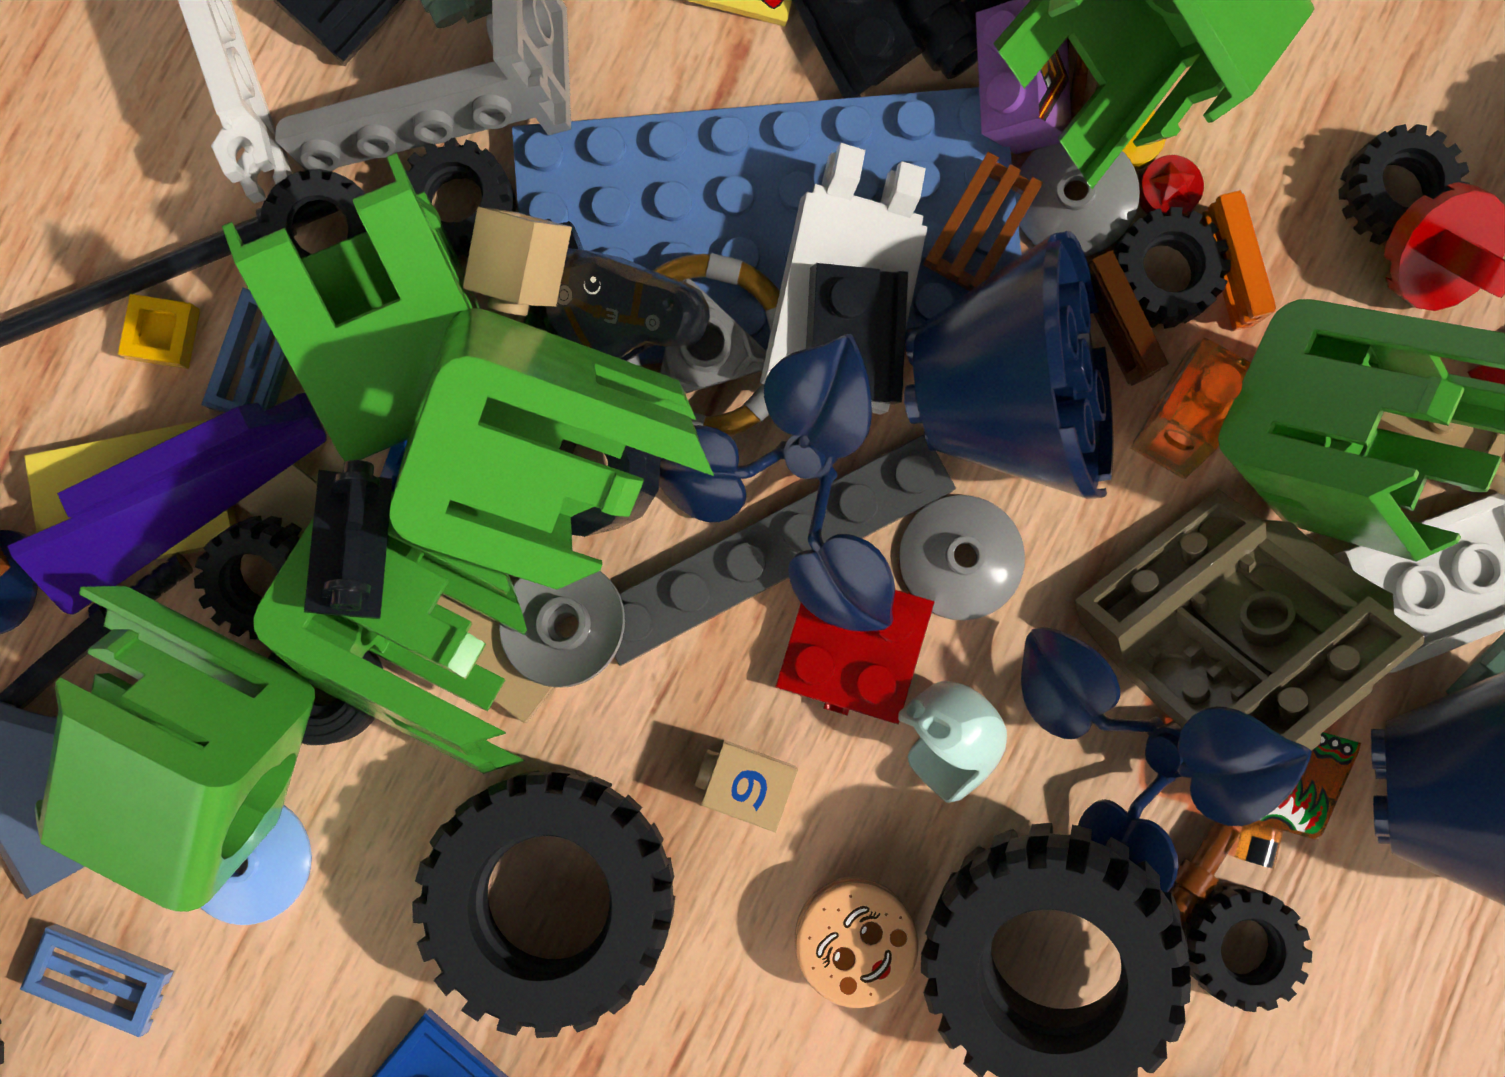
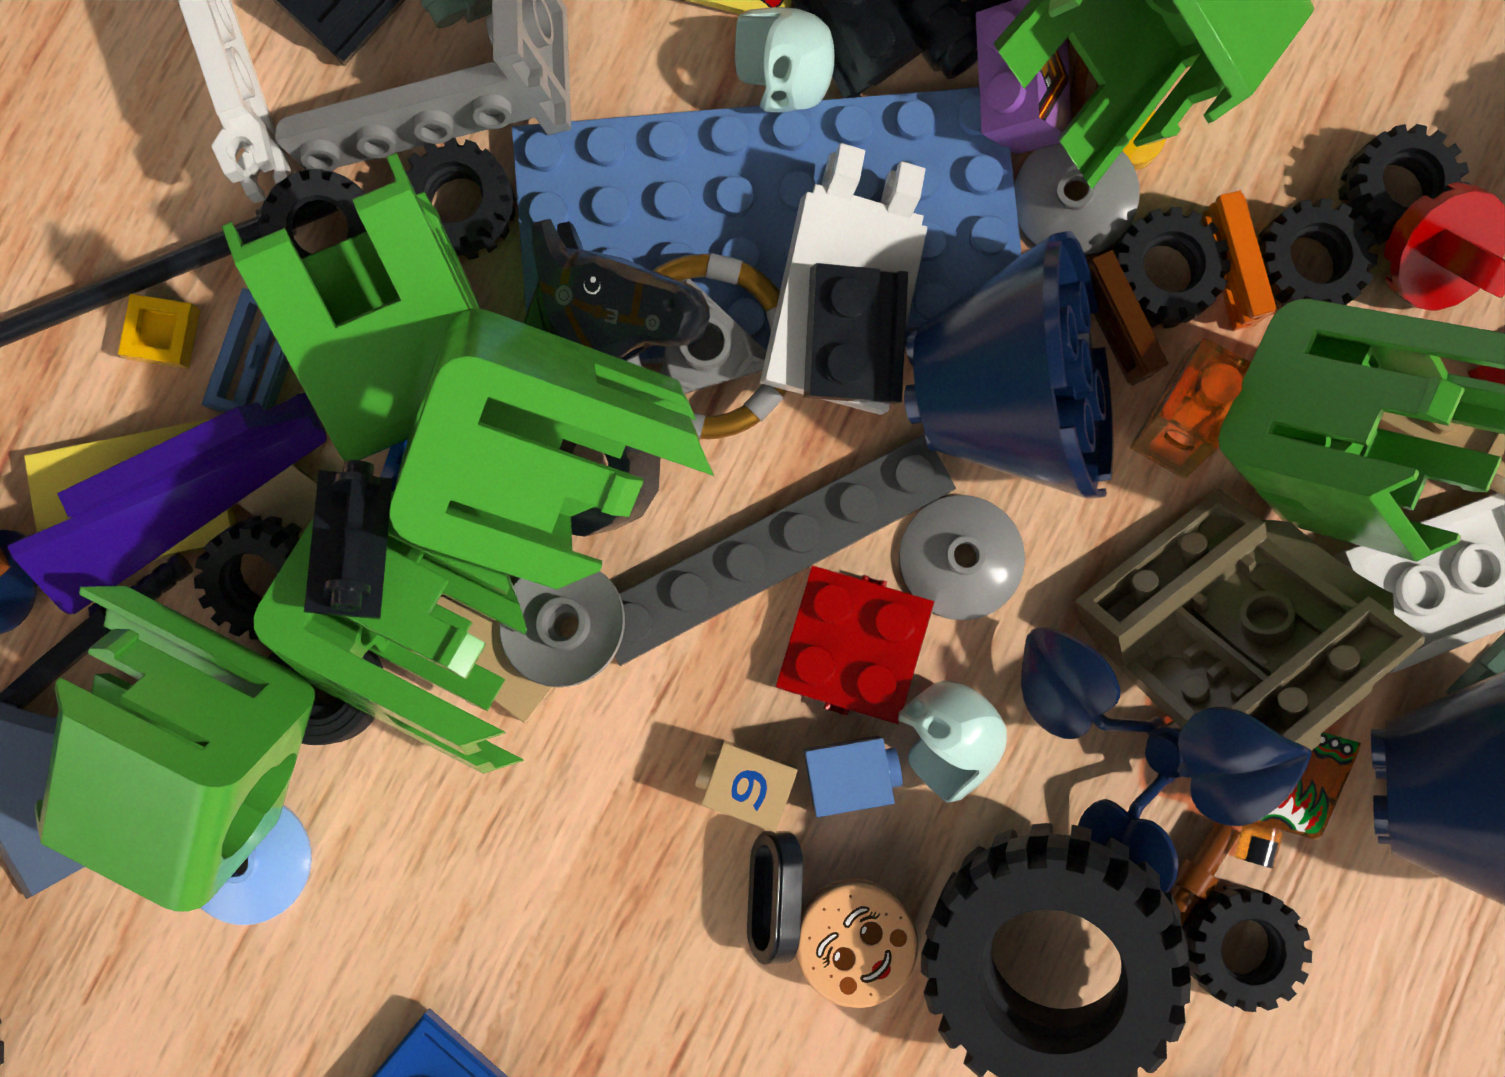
(147, 998): medium blue tile -> none
(480, 959): black tyre -> none
(516, 260): tan brick -> none
(775, 897): none -> black tile
(787, 54): none -> light aqua helmet
(827, 408): dark blue plant -> none
(852, 775): none -> medium blue brick
(1008, 179): dark orange tile -> none
(1170, 183): red tile -> none
(1334, 231): none -> black tyre

